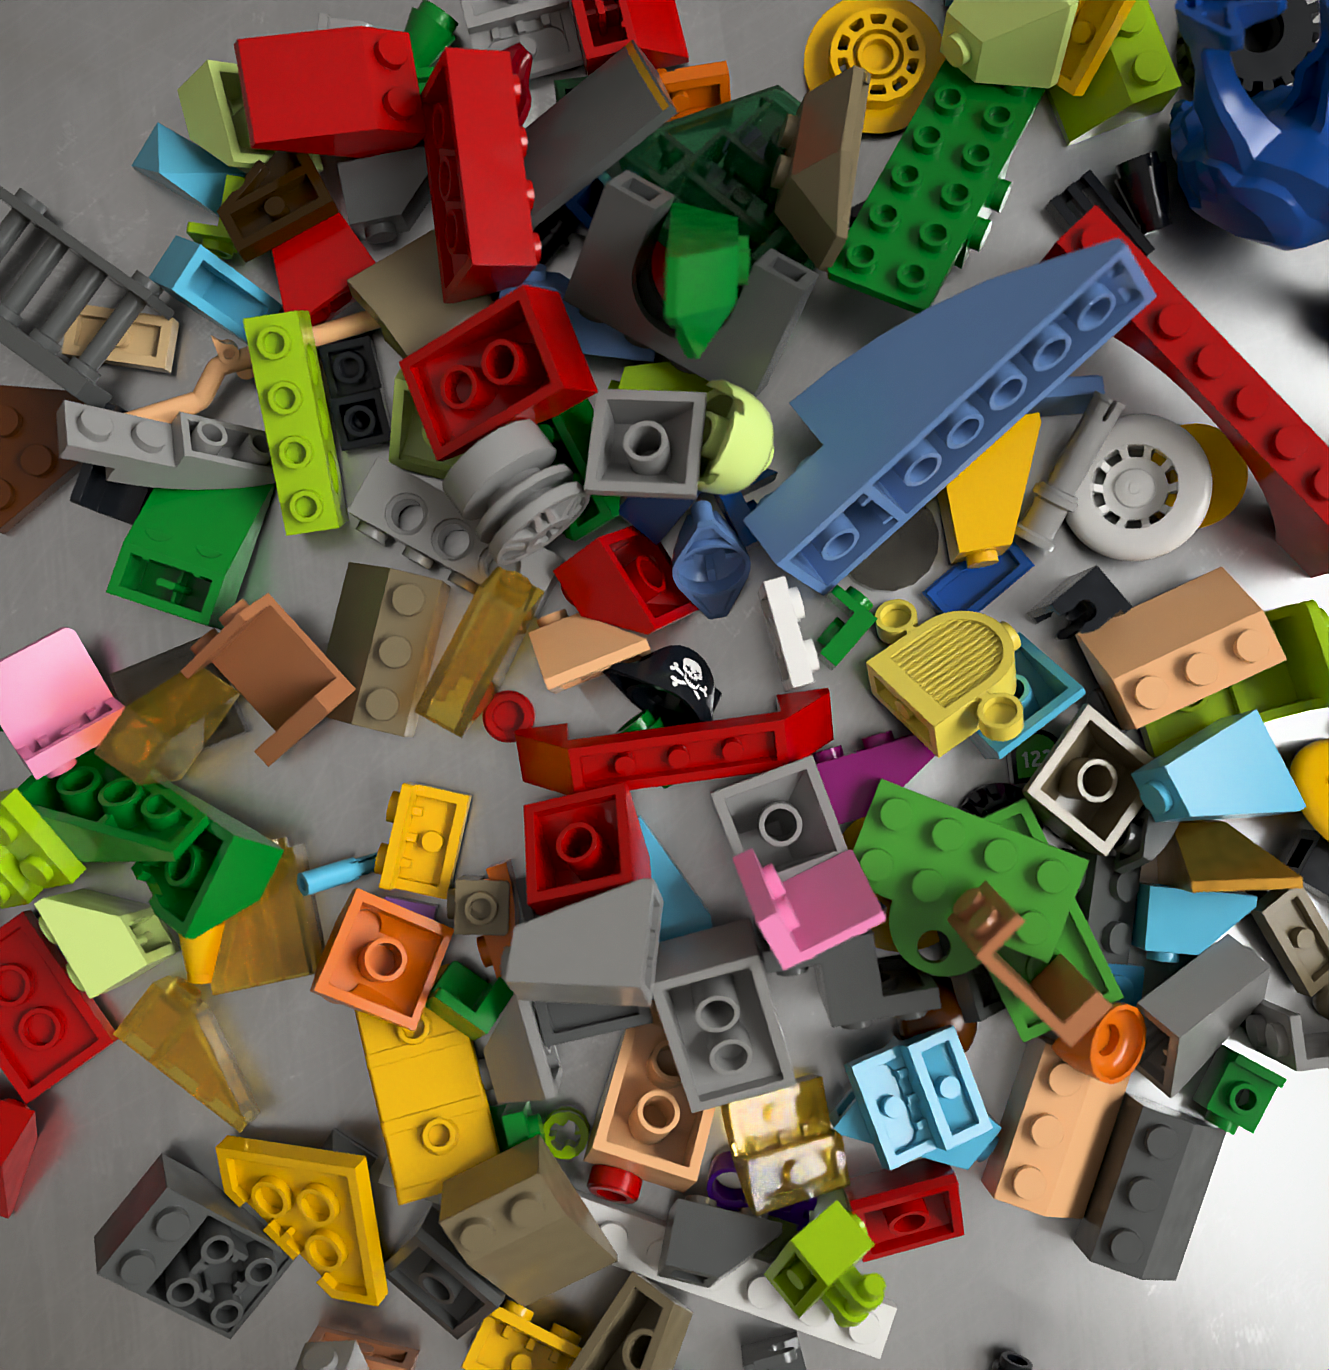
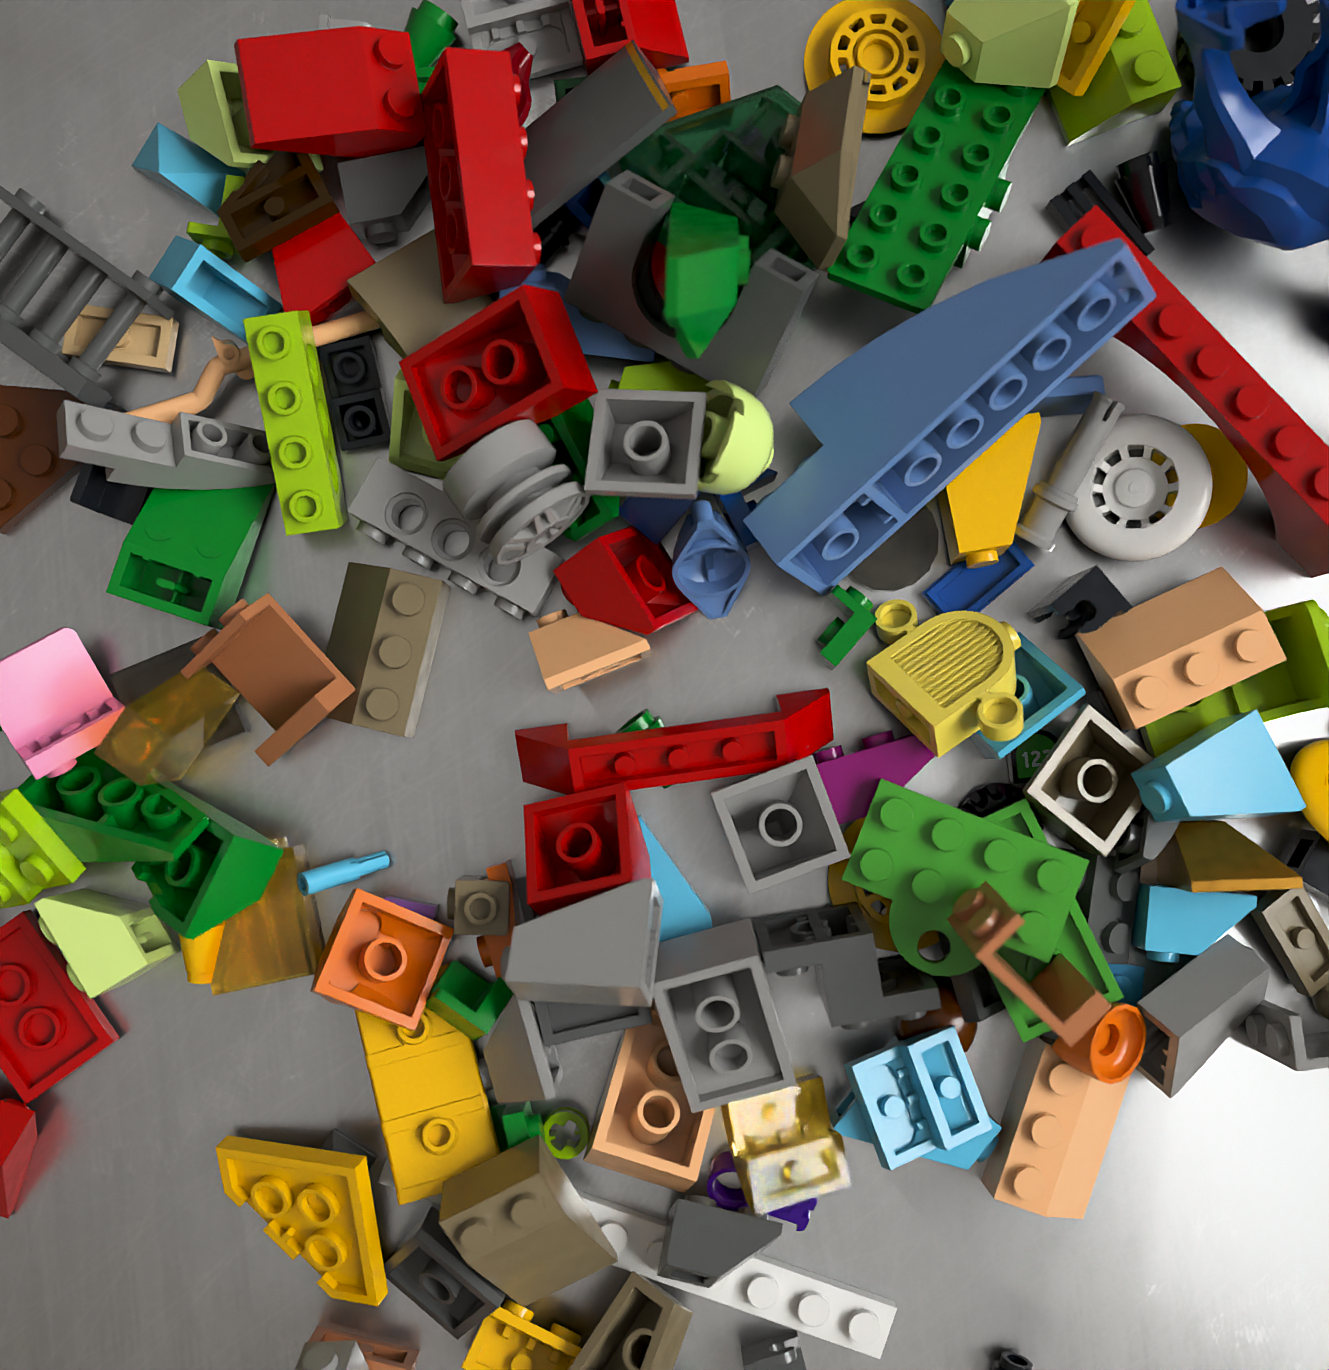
(187, 1045): clear yellow slope -> none
(189, 1248): dark grey slope -> none
(422, 839): yellow bracket -> none
(480, 651): clear yellow slope -> none
(508, 713): red tile -> none
(614, 1184): red tile -> none
(669, 684): black hat -> none
(782, 612): white plate -> none
(810, 908): bright pink bracket -> none
(822, 1266): lime brick -> none
(907, 1206): red slope -> none
(1149, 1190): dark grey slope -> none
(1224, 1079): green brick -> none

